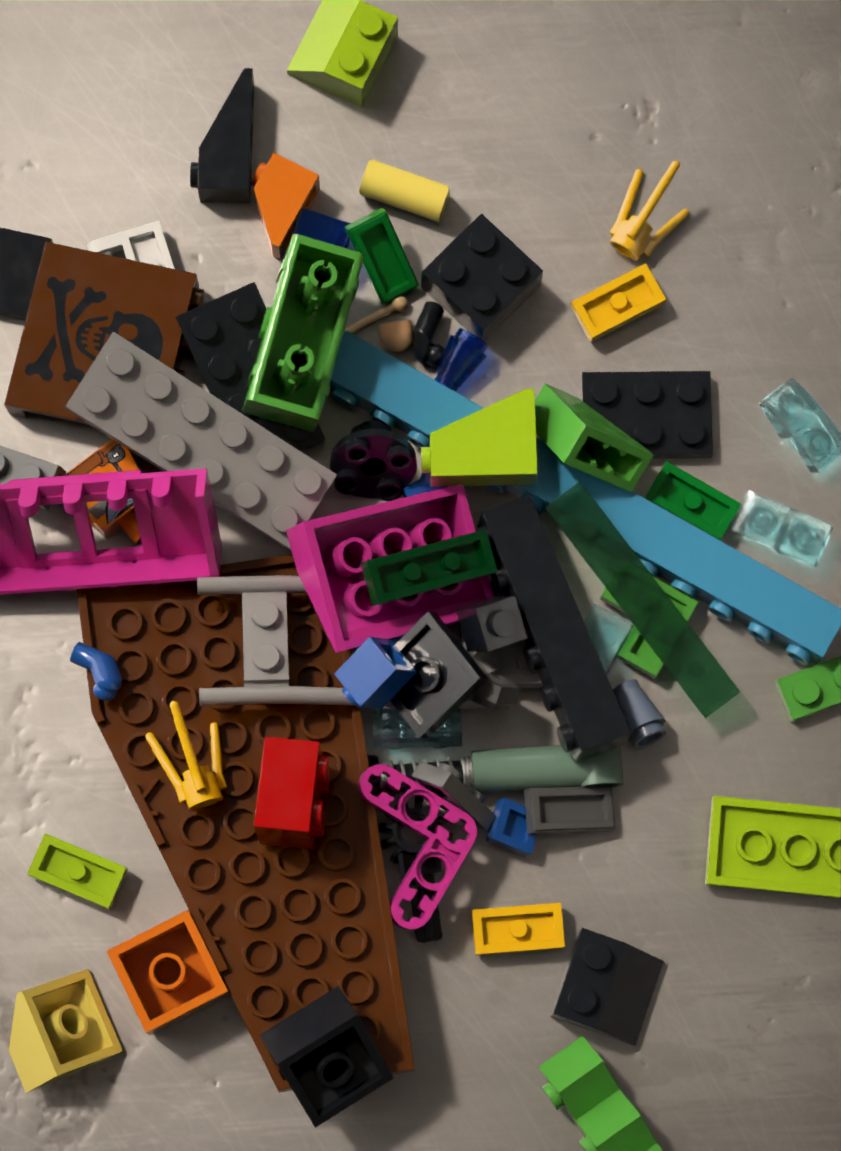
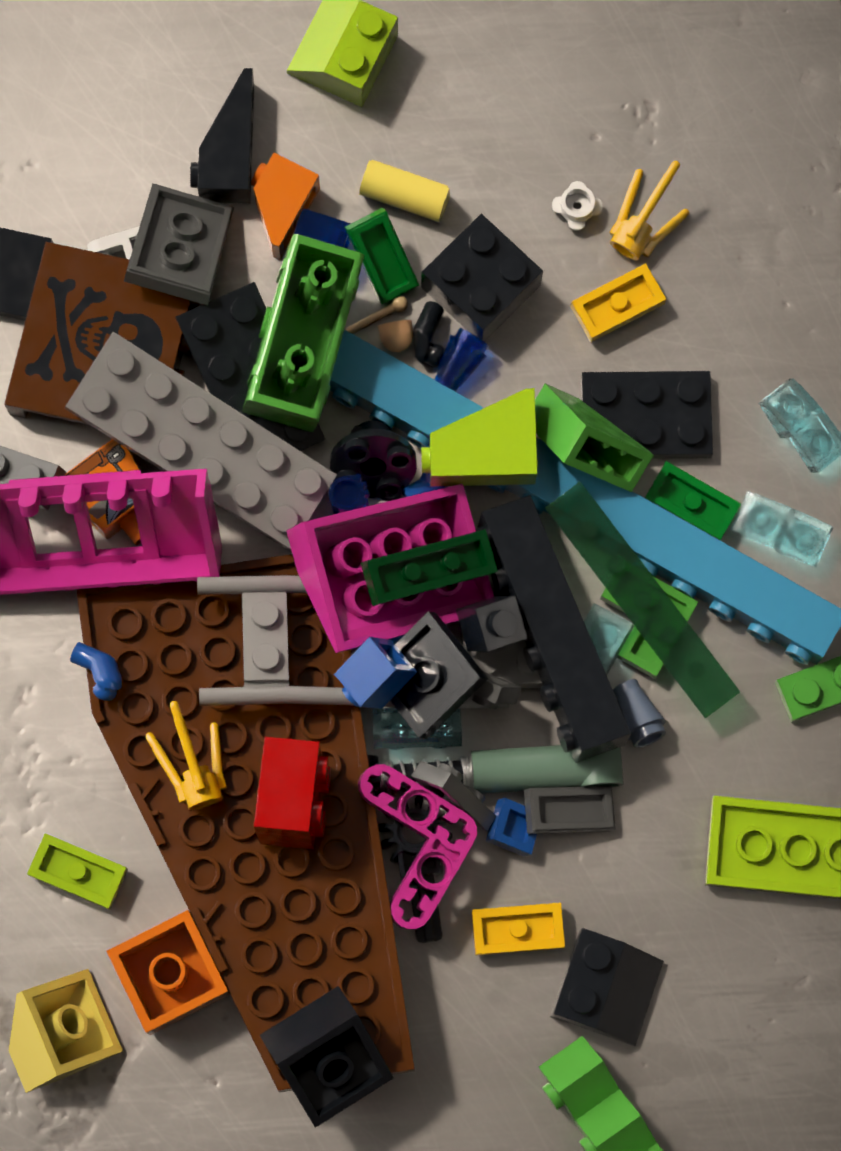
(179, 244): none -> dark grey tile
(348, 494): none -> clear blue piece
(579, 194): none -> white plate

